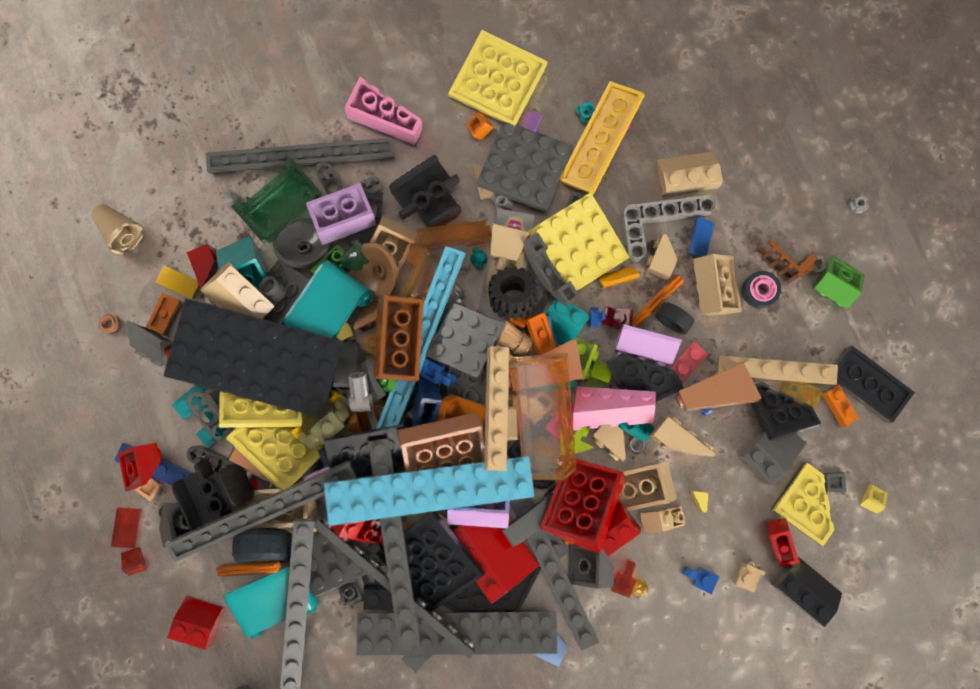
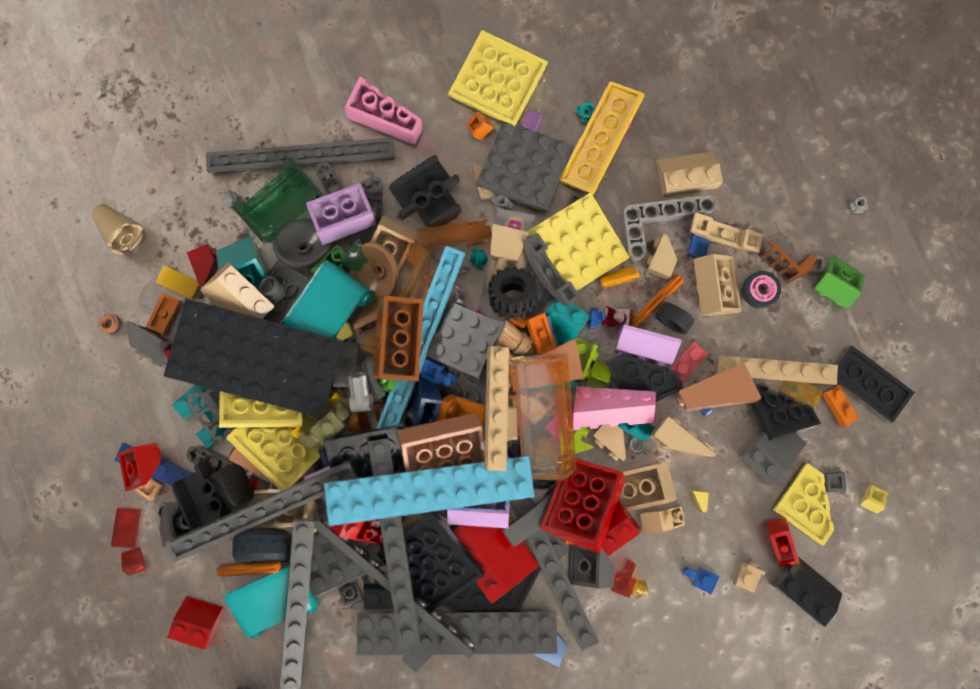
(726, 235): none -> tan slope

